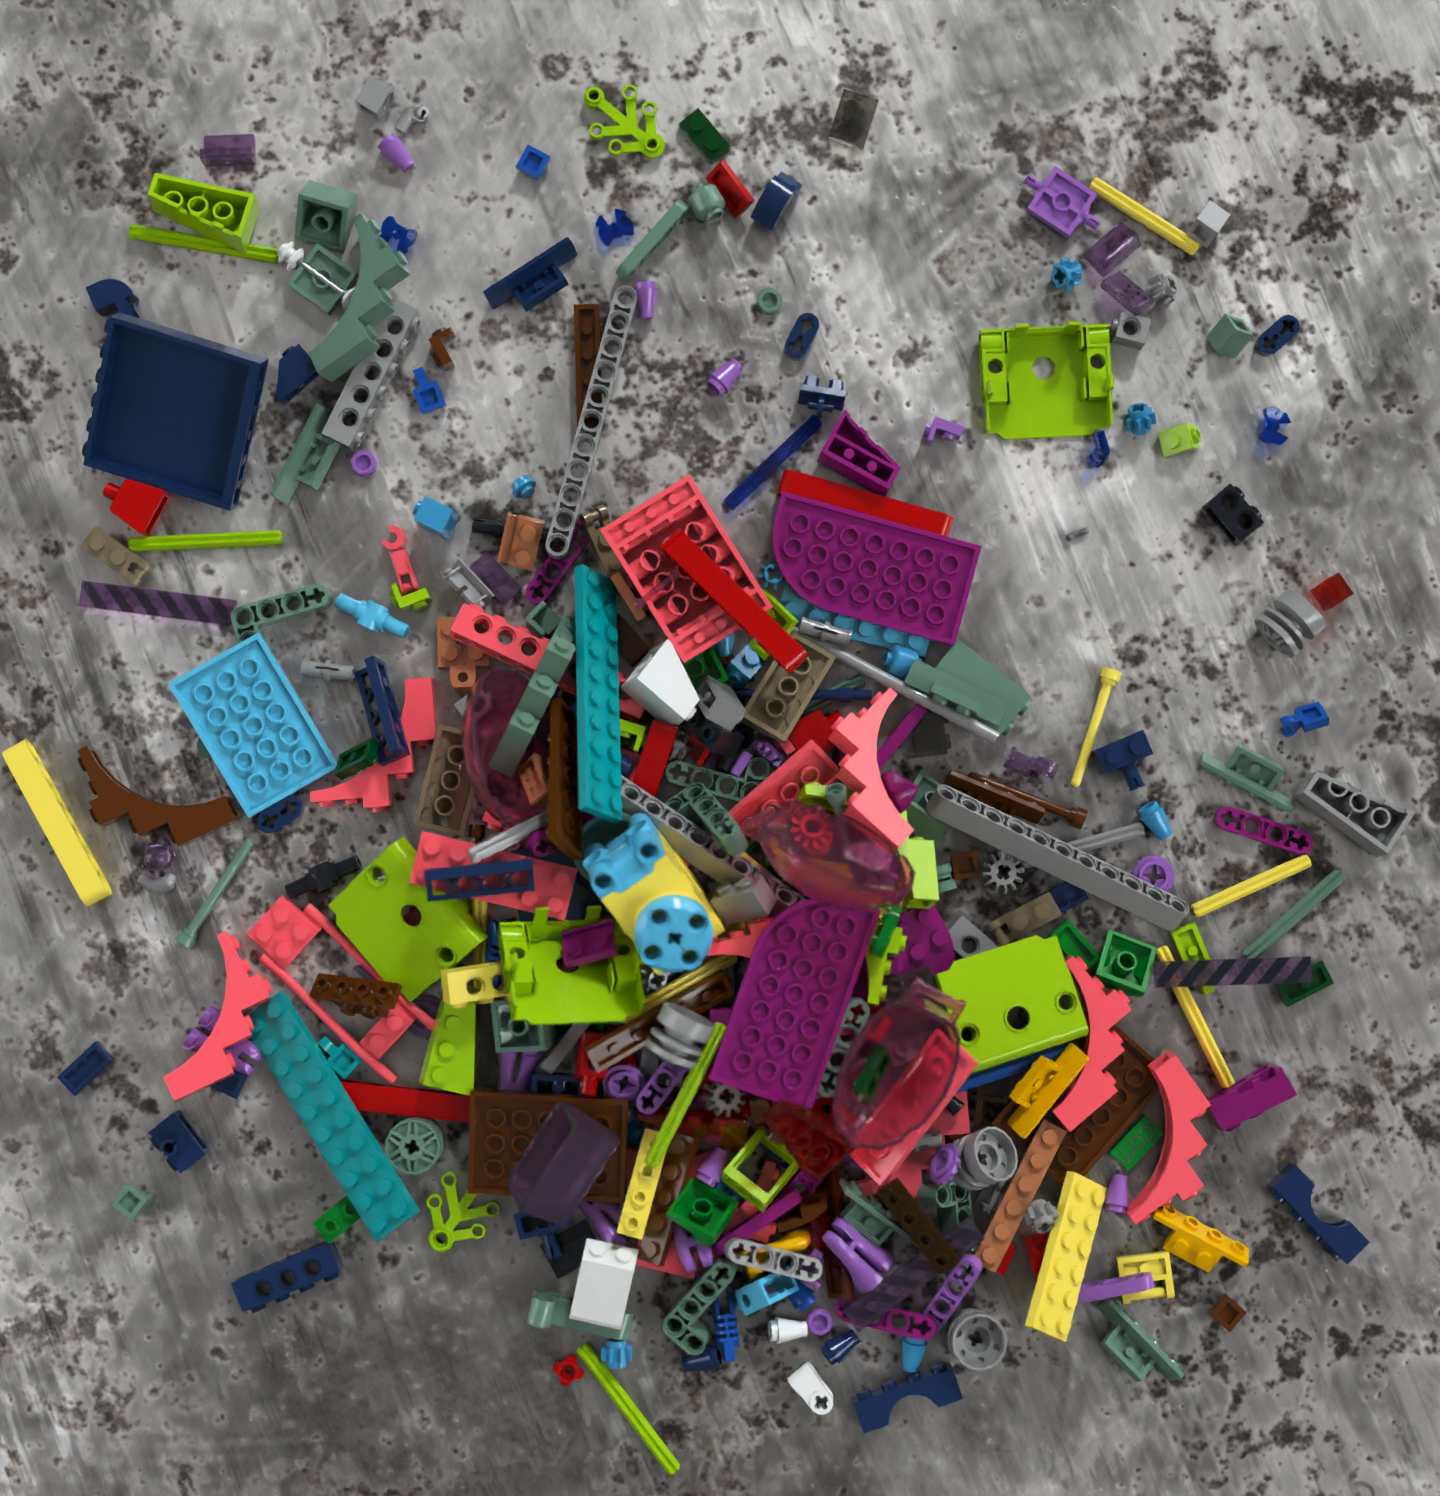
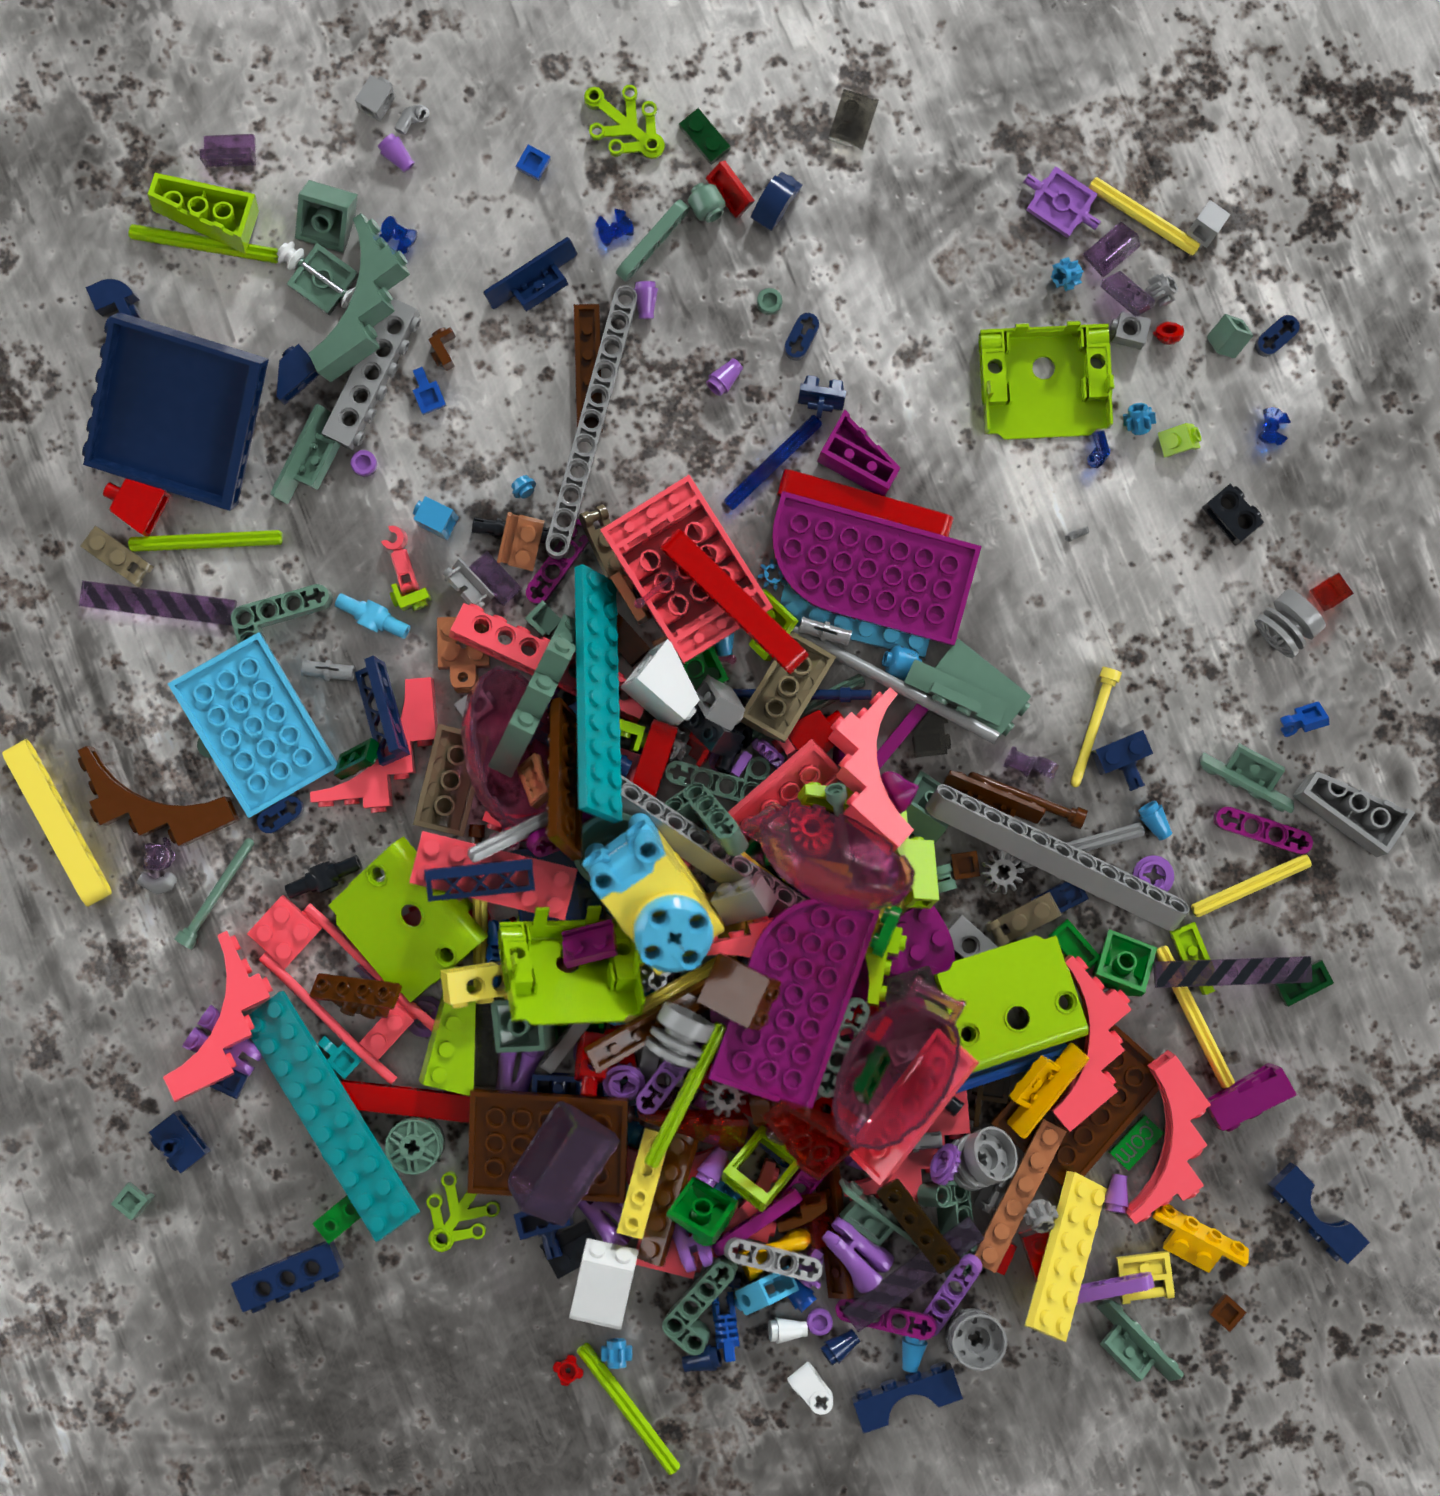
(86, 1068): dark blue plate -> none
(555, 1309): sand green beam -> none
(739, 992): none -> panel
(744, 667): dark azure bracket -> none
(947, 430): medium lavender bracket -> none
(1169, 333): none -> red animal
(1294, 915): sand green axle -> none

